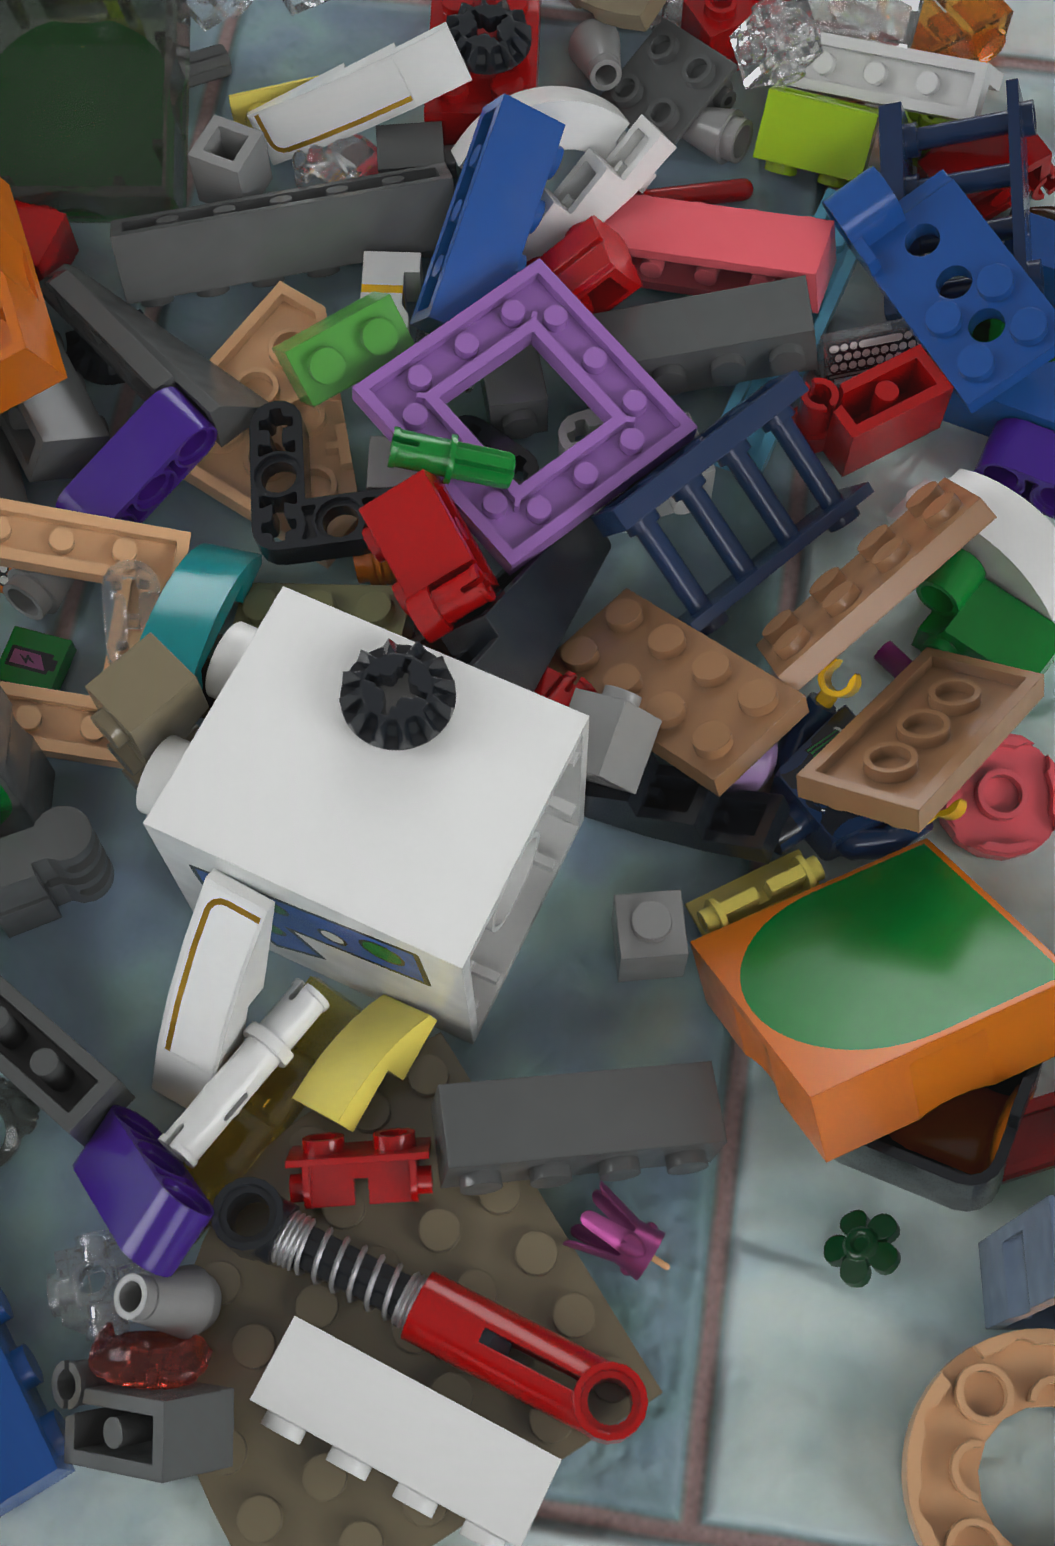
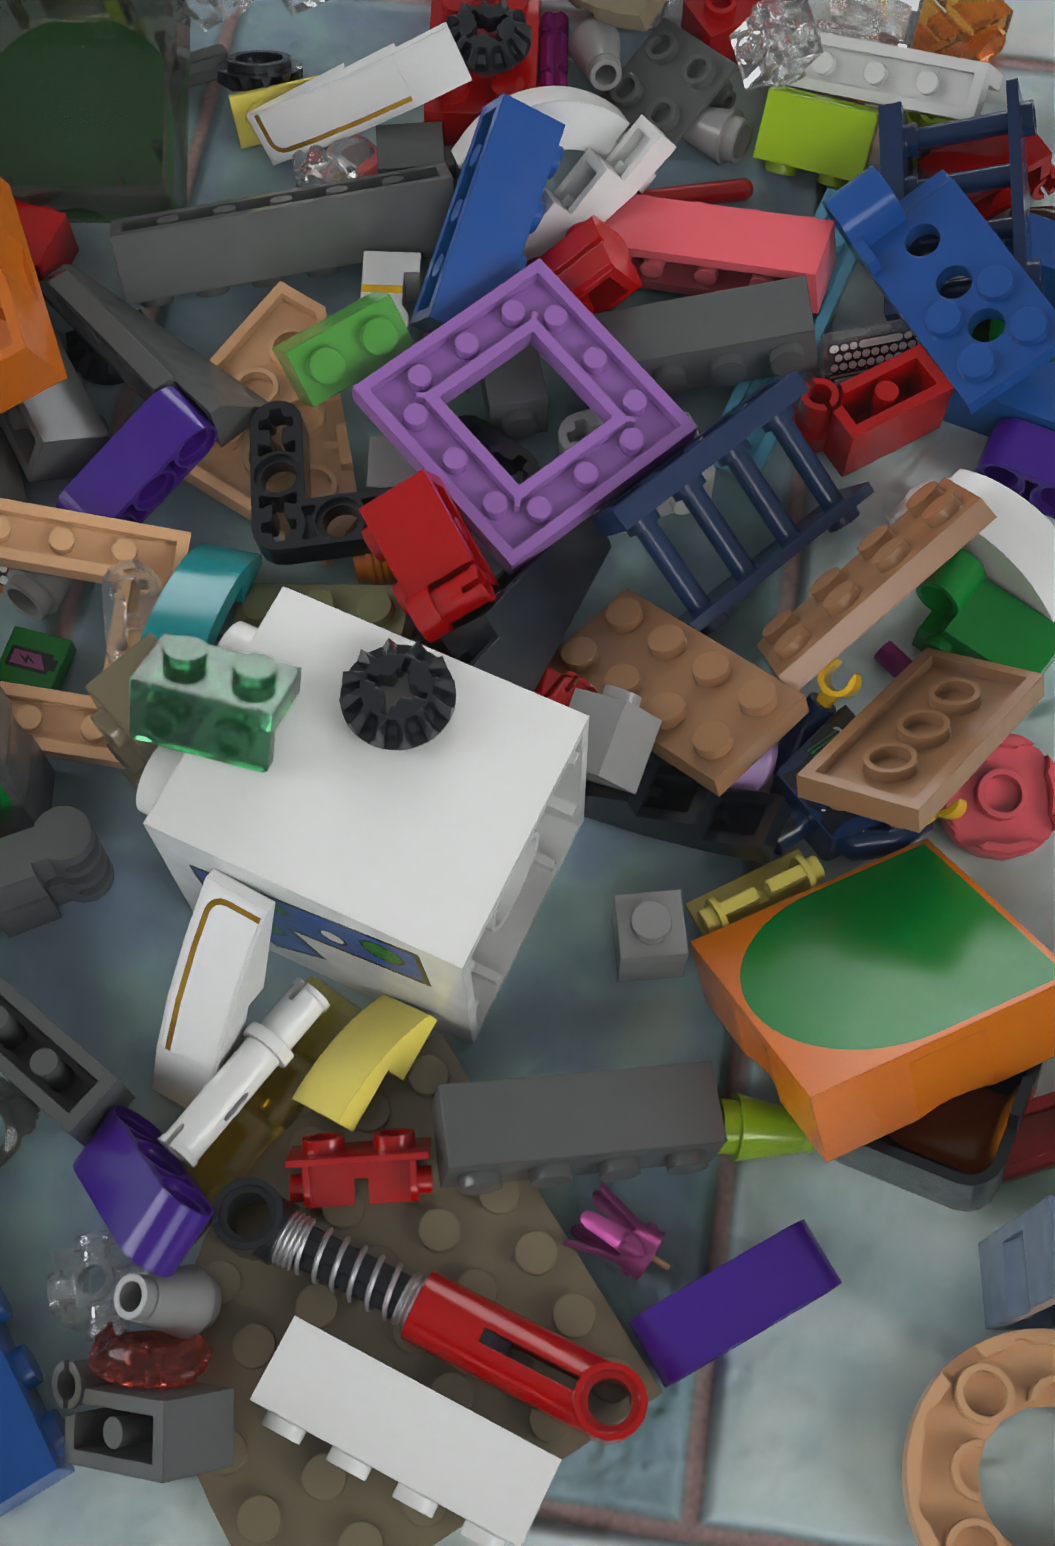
(211, 701): none -> clear green bracket
(229, 161): light grey brick -> none
(257, 70): none -> black gear
(451, 459): green axle -> none
(554, 49): none -> magenta axle
(734, 1303): none -> dark purple beam
(760, 1129): none -> lime cone
(863, 1246): dark green plant -> none

